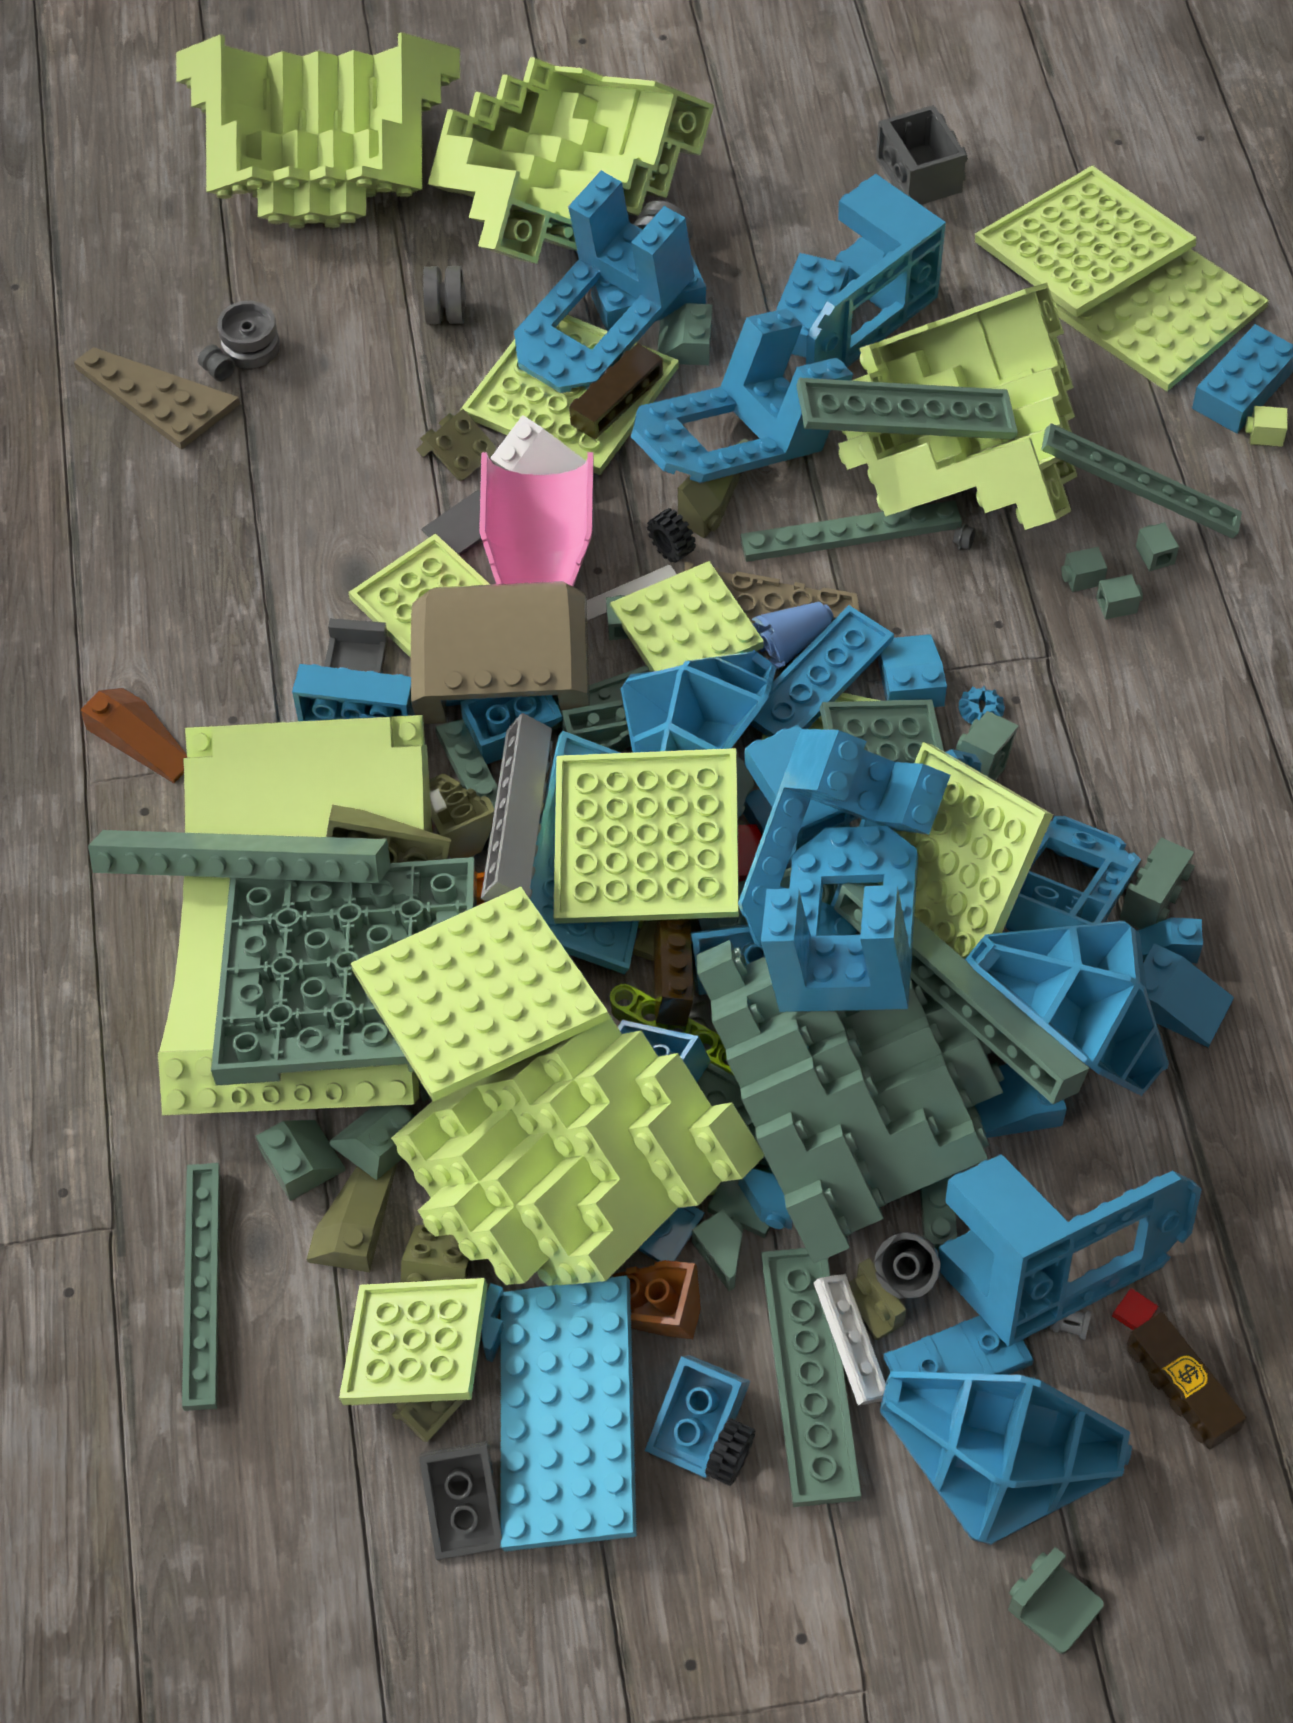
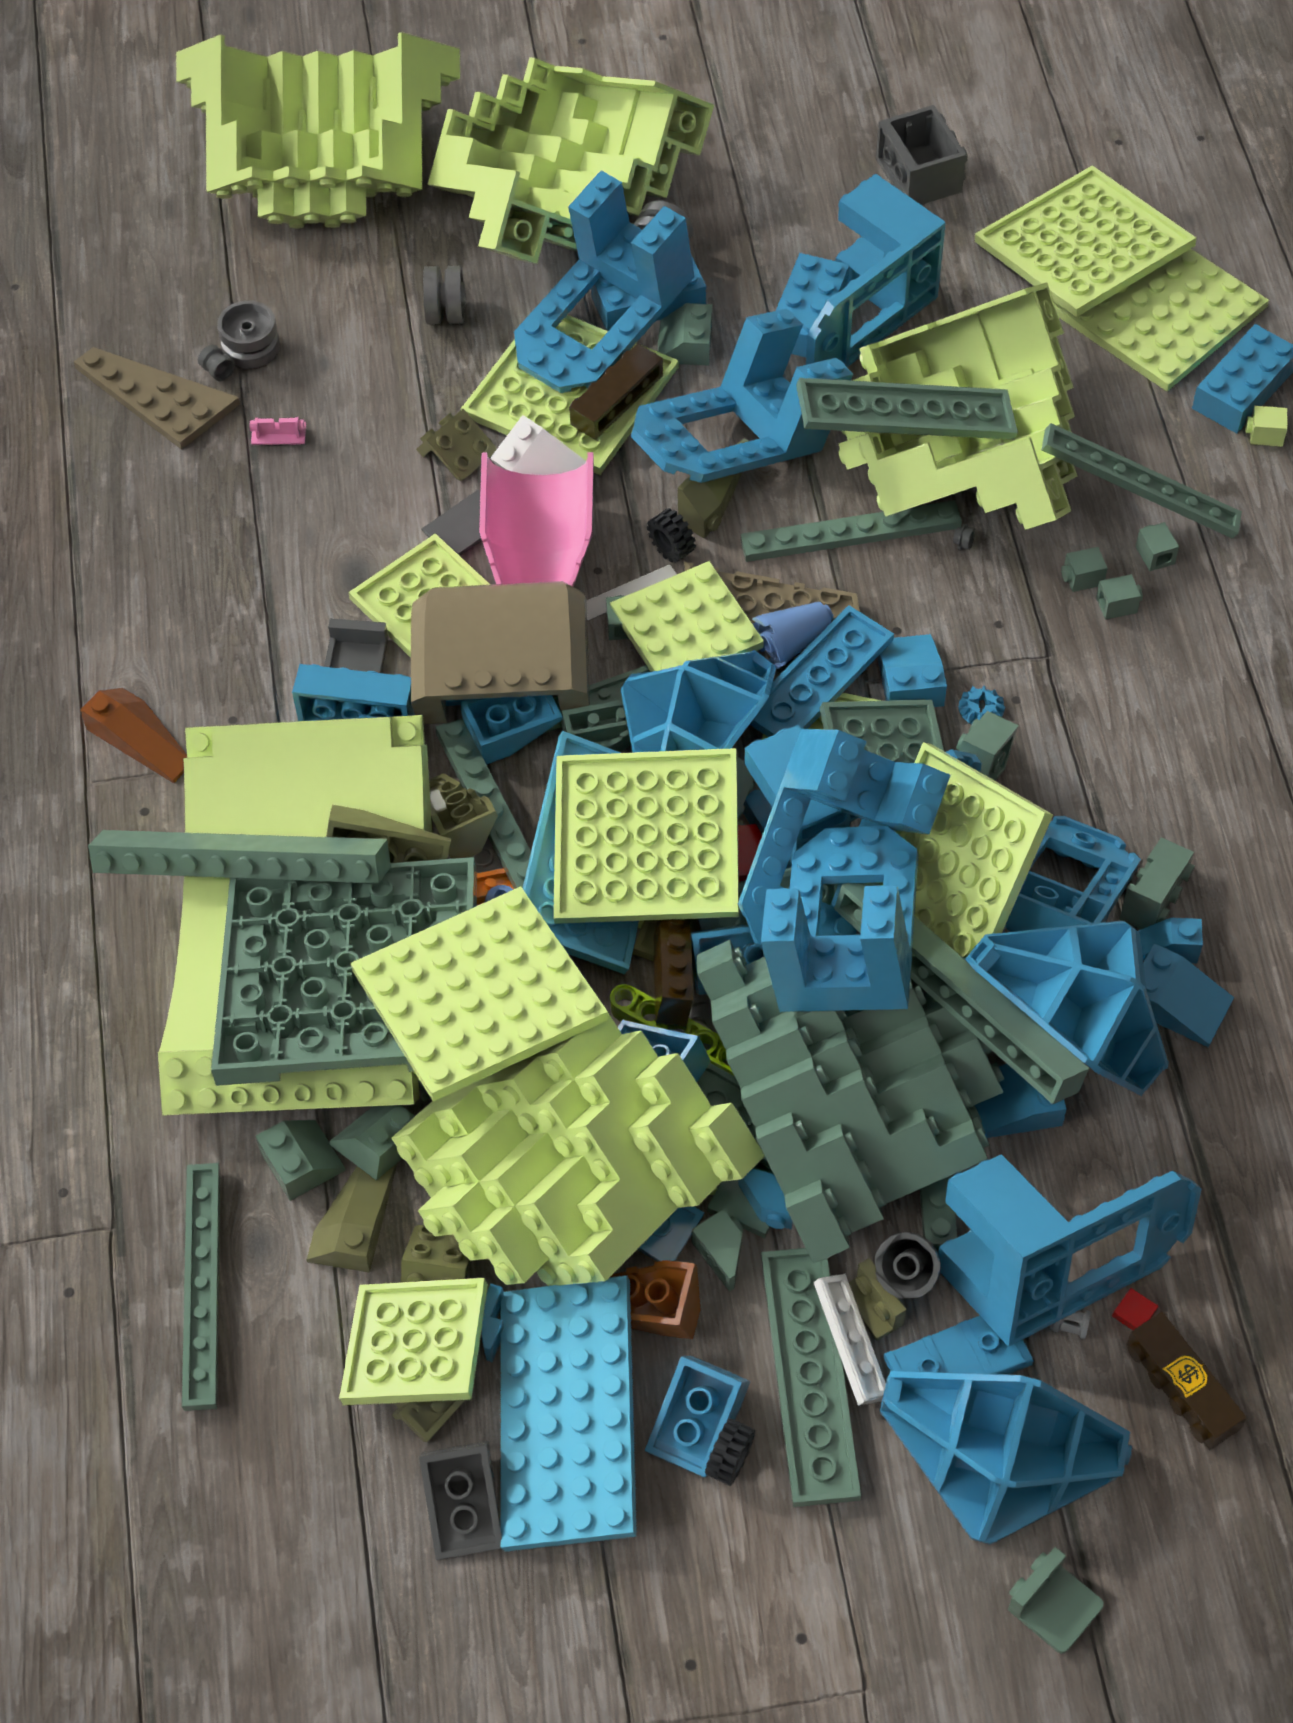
(274, 433): none -> bright pink hinge
(517, 808): light grey brick -> none

